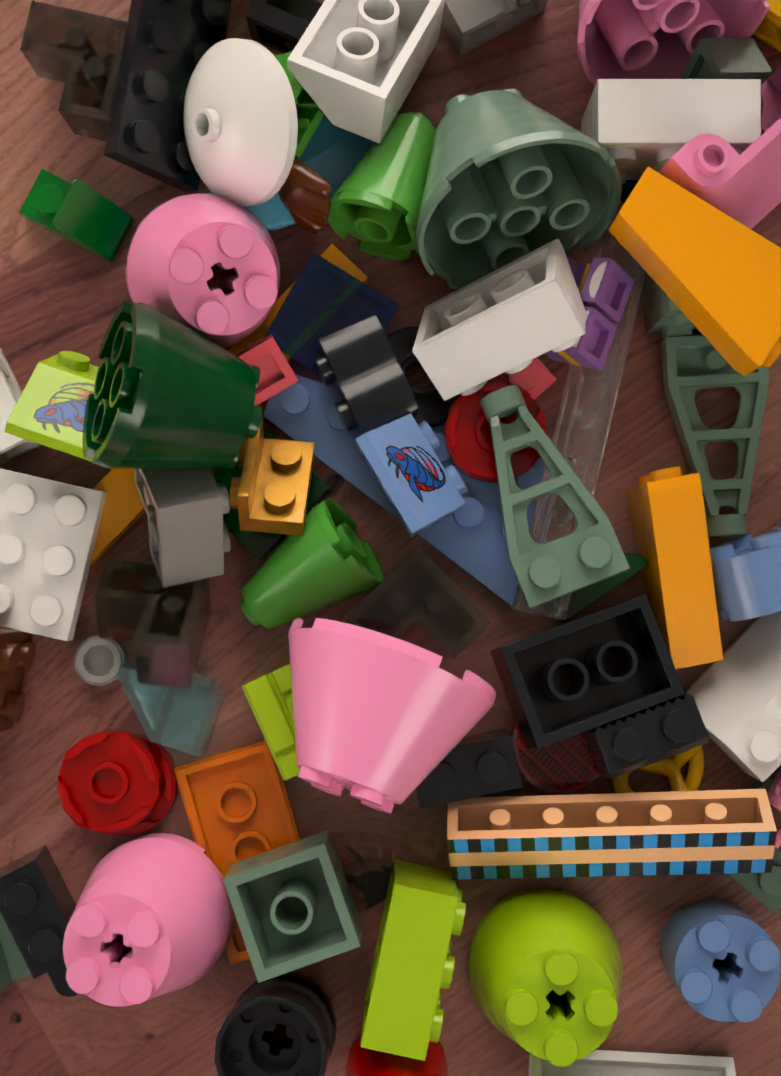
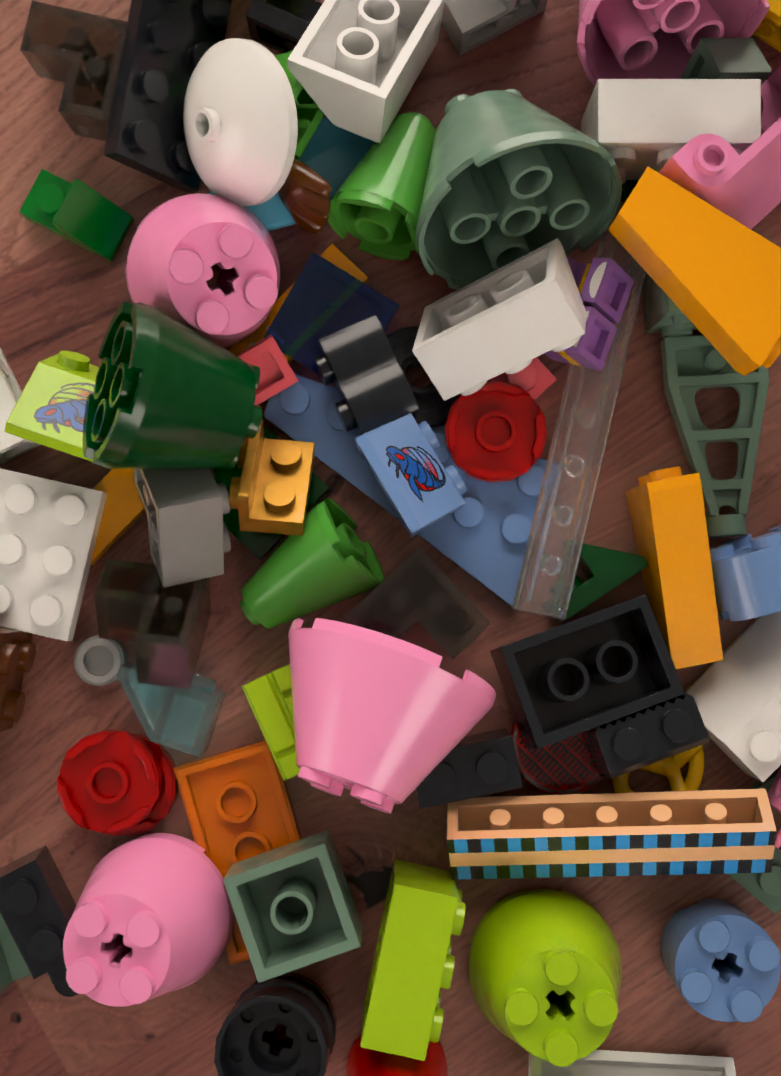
(568, 562): sand green plate -> none

